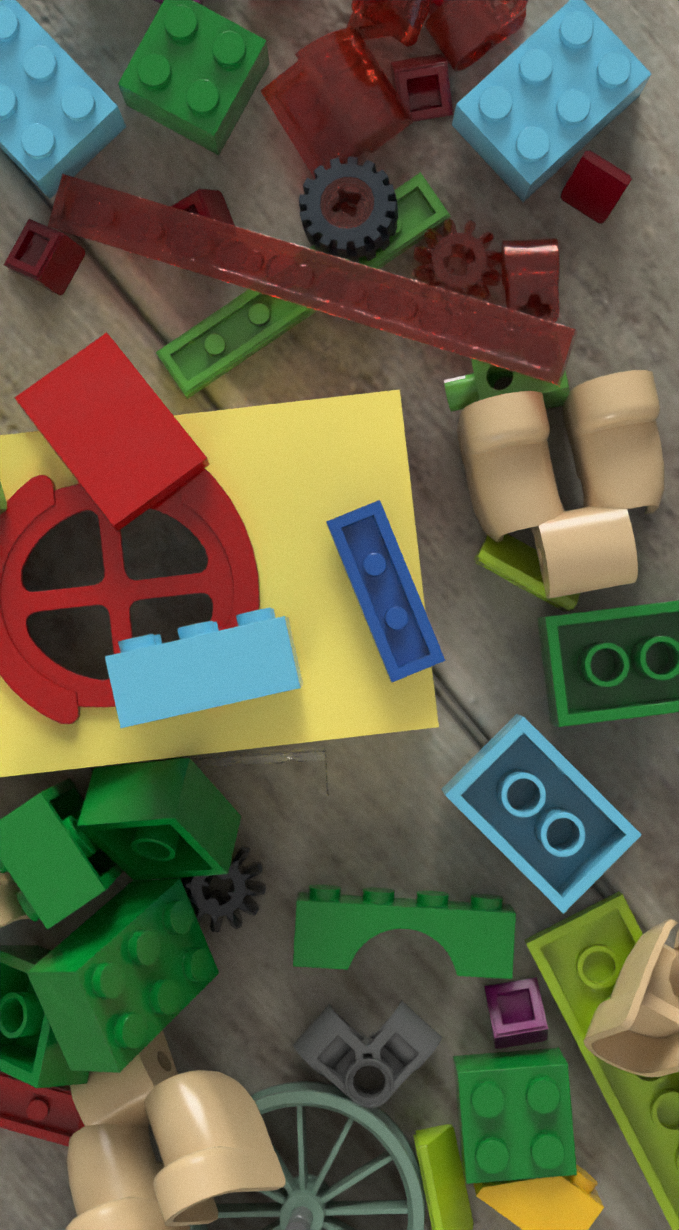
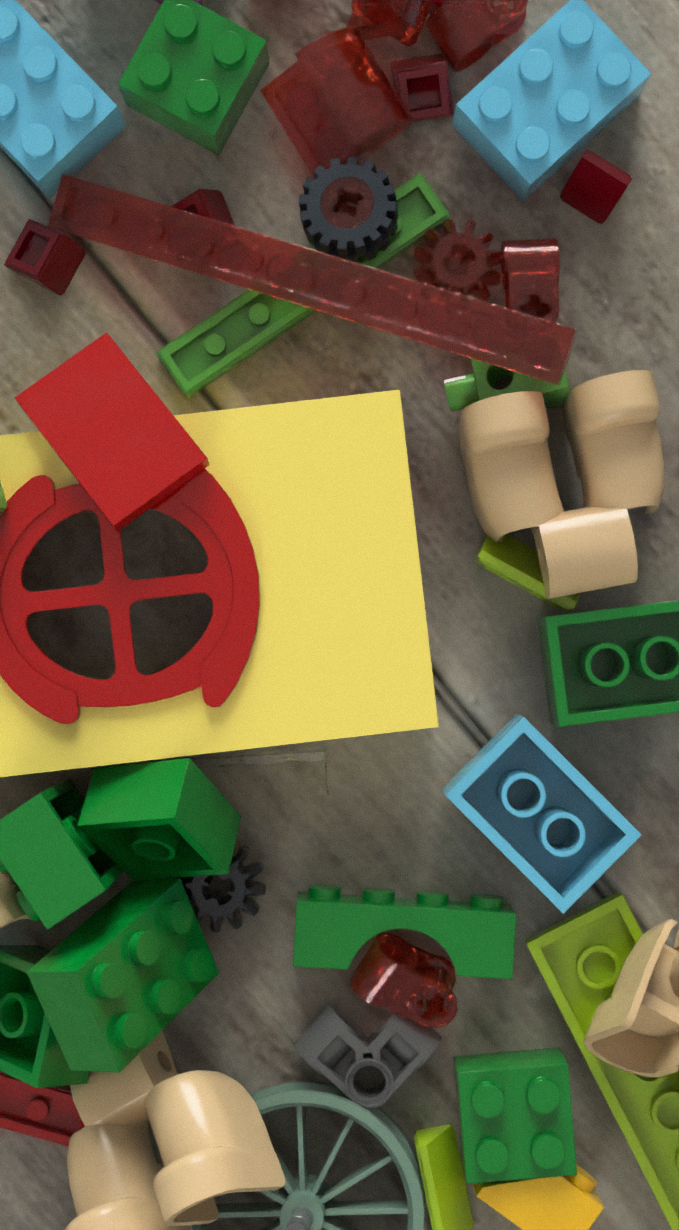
(203, 668): medium azure brick -> none
(385, 591): blue plate -> none
(401, 976): none -> clear red piece
(516, 1013): magenta slope -> none

